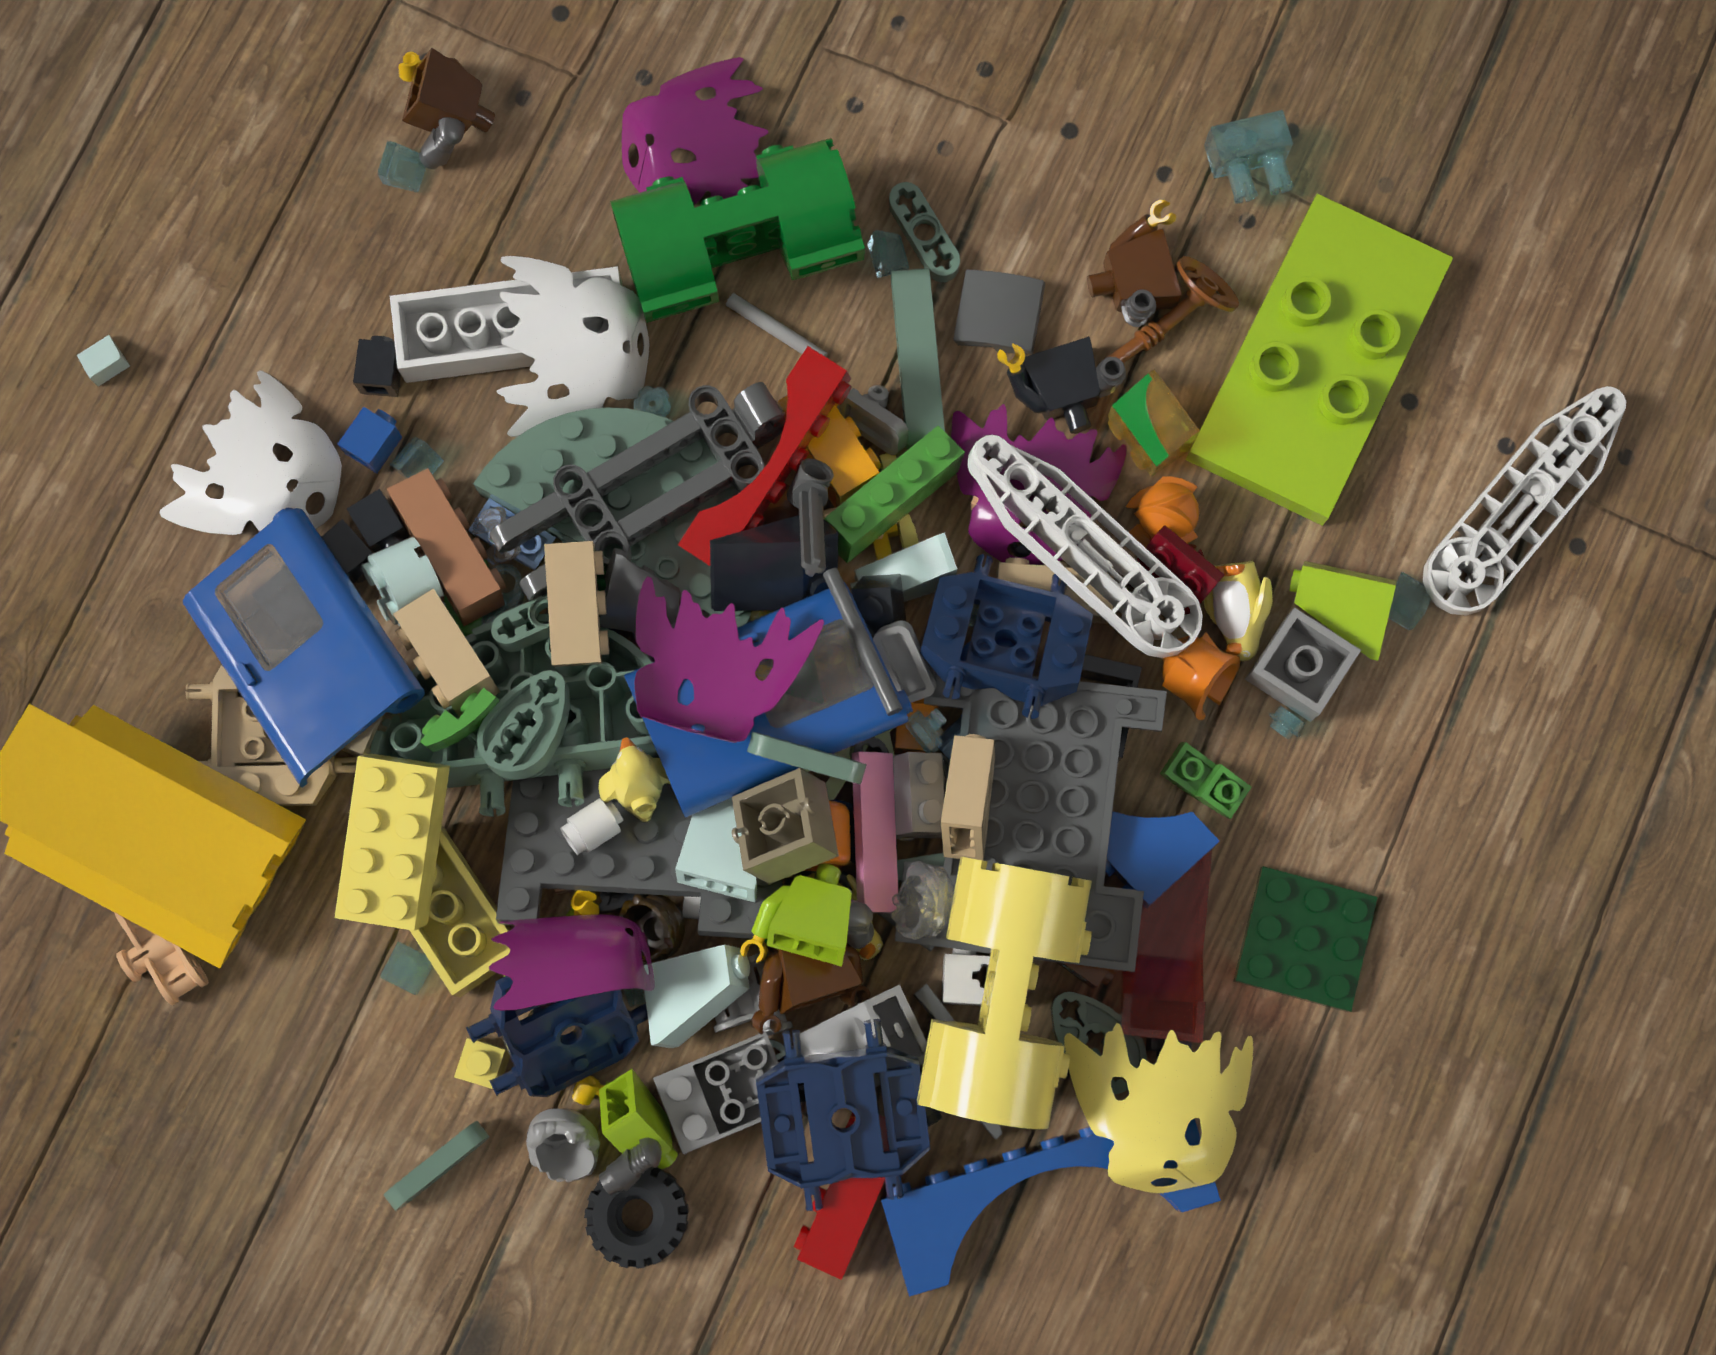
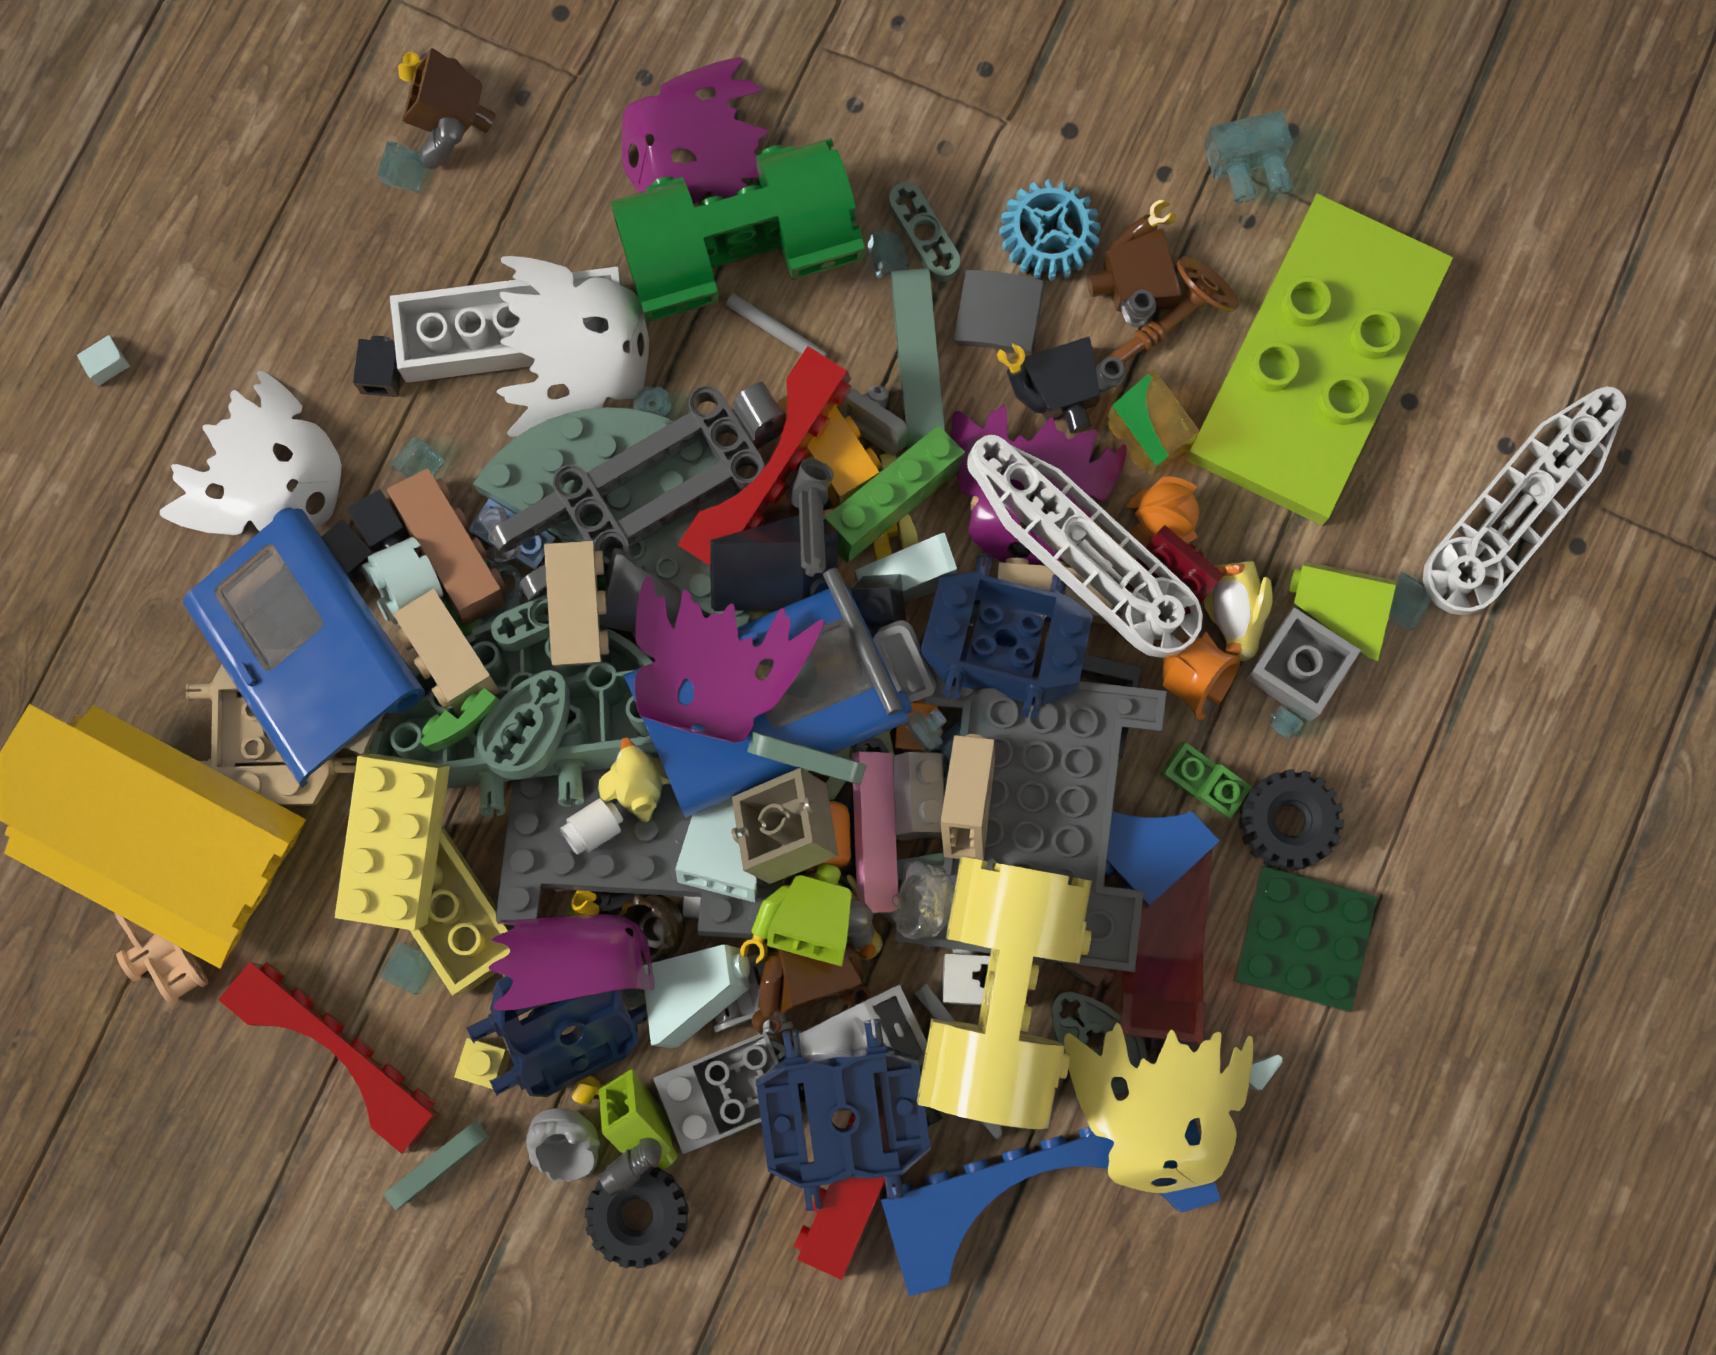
(371, 438): blue brick -> none
(392, 1107): none -> red arch
(1072, 248): none -> medium azure gear
(1263, 1070): none -> light aqua slope
(1320, 816): none -> black tyre

